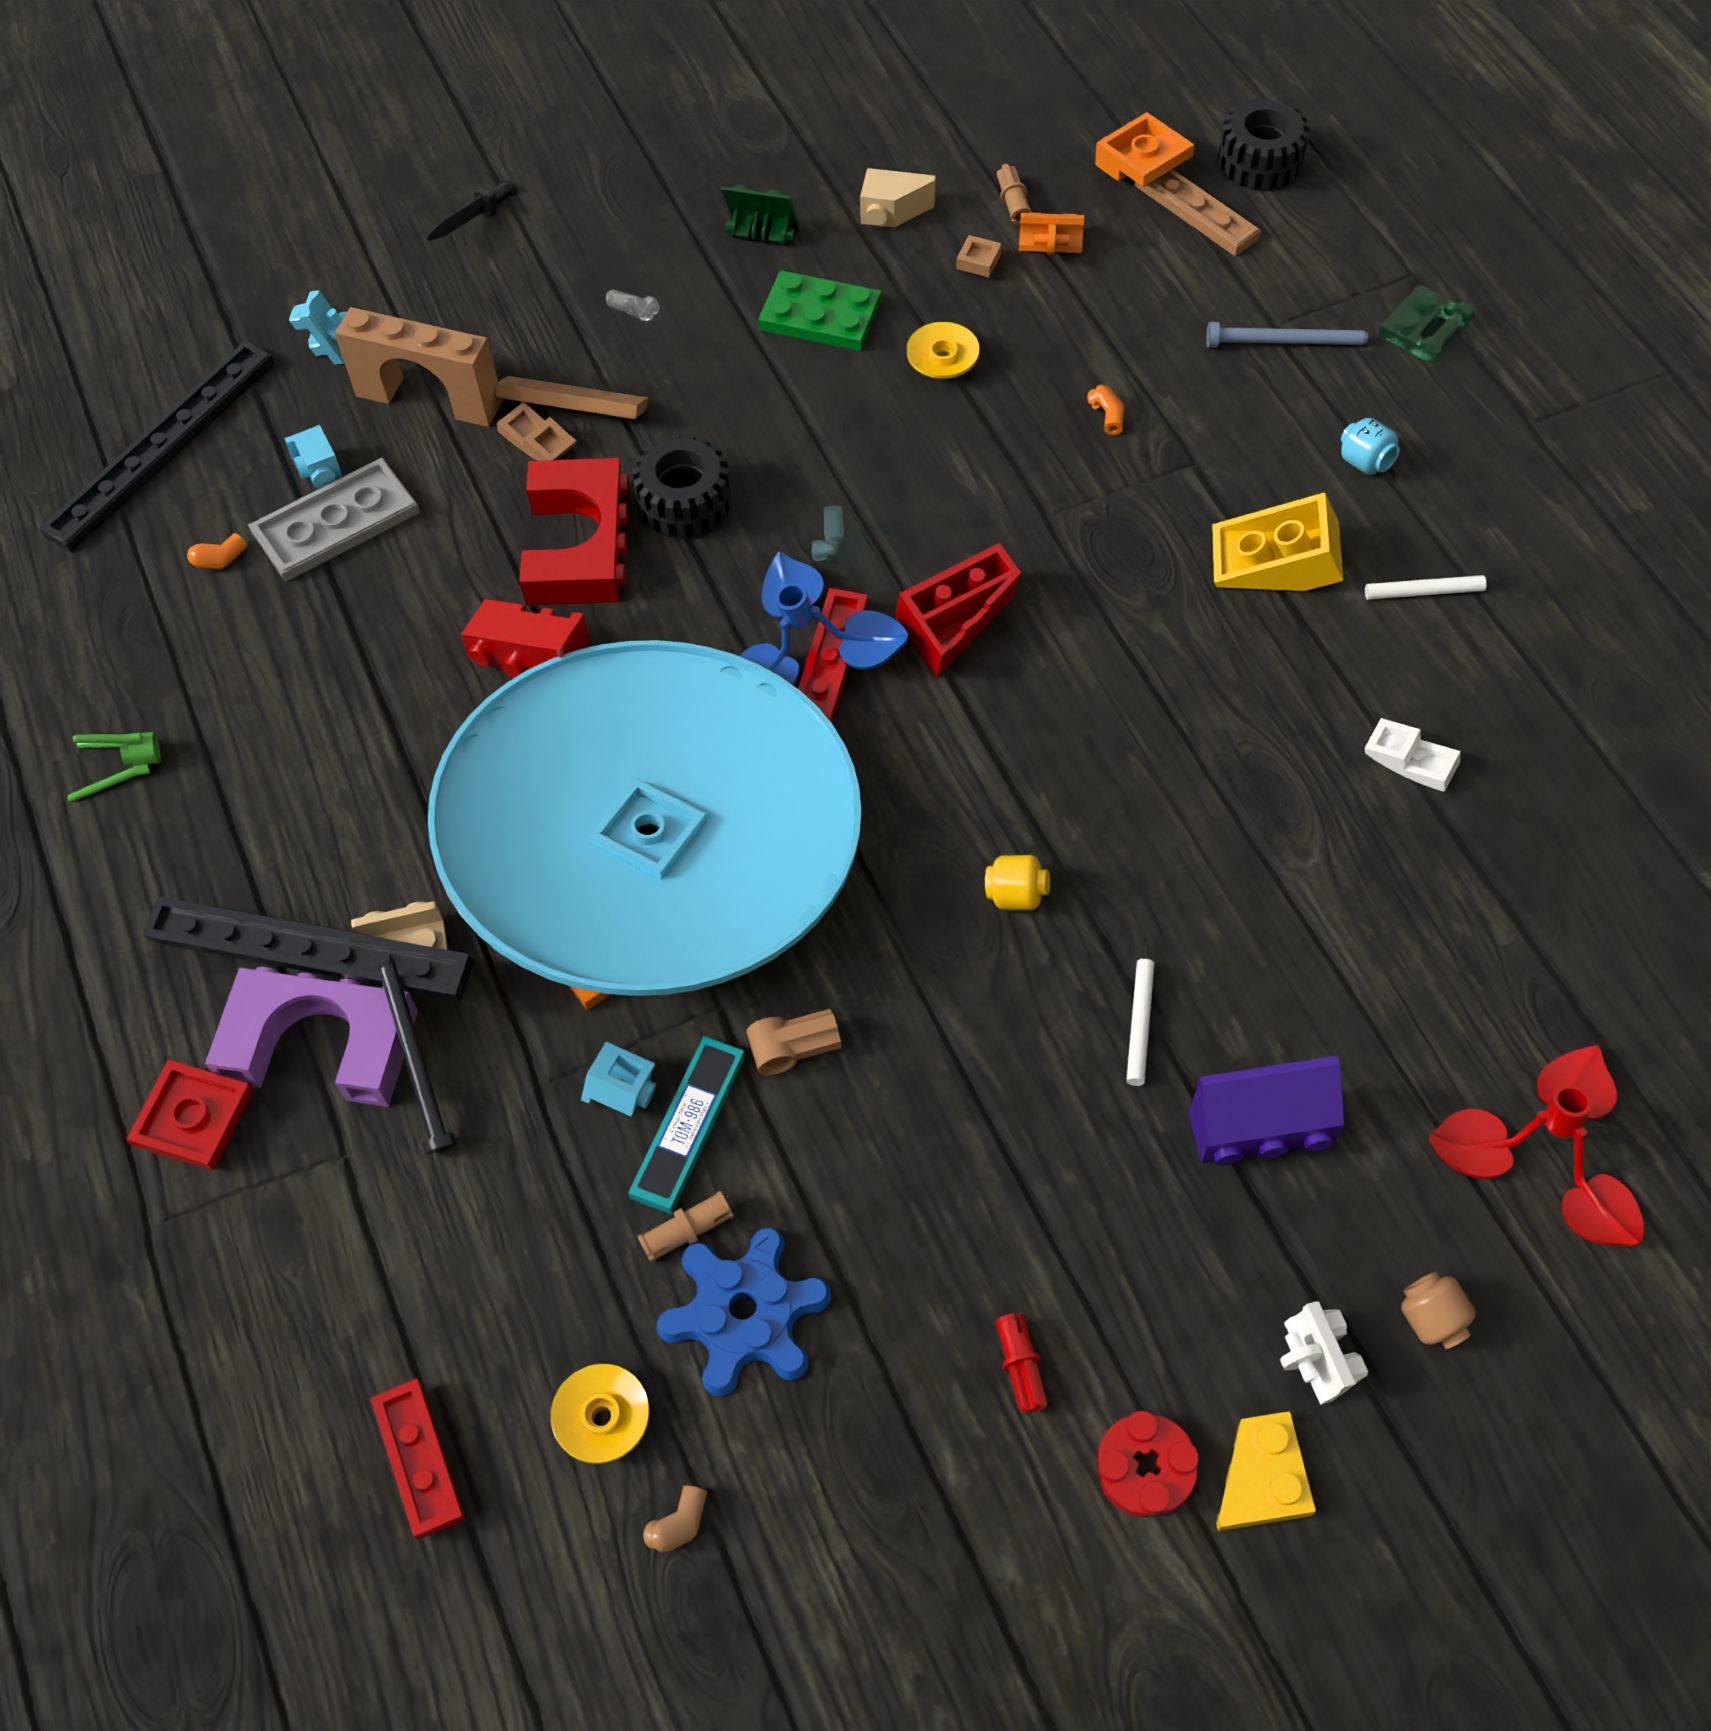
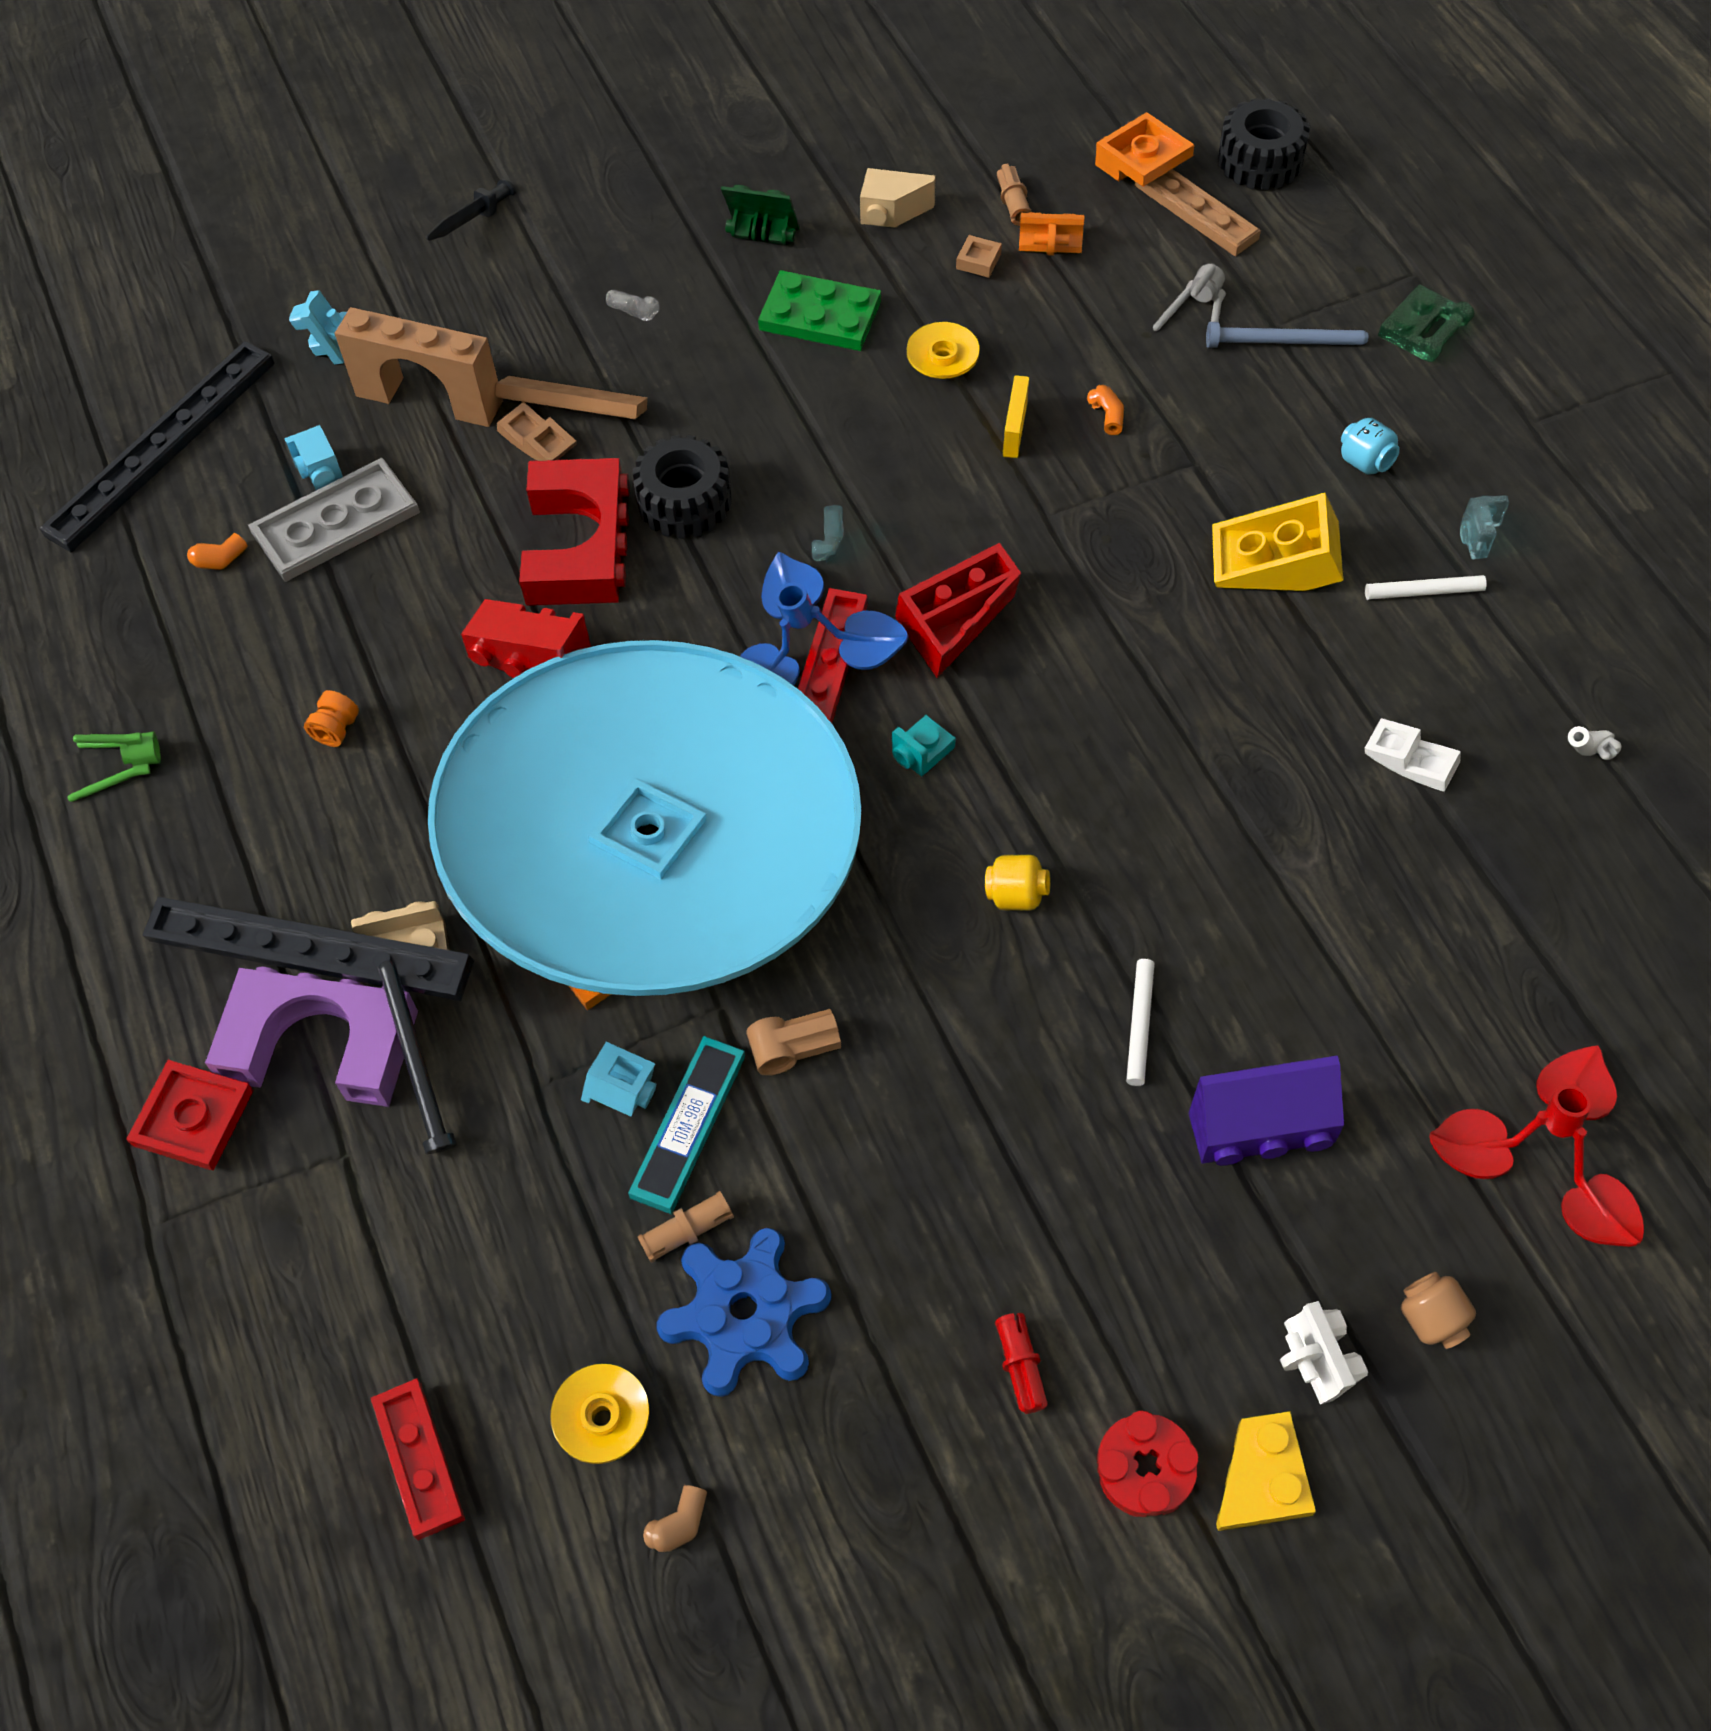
(331, 718): none -> orange wheel
(921, 745): none -> teal bracket
(1016, 416): none -> yellow tile
(1203, 288): none -> light grey plant
(1479, 523): none -> clear light blue bracket
(1593, 742): none -> white arm

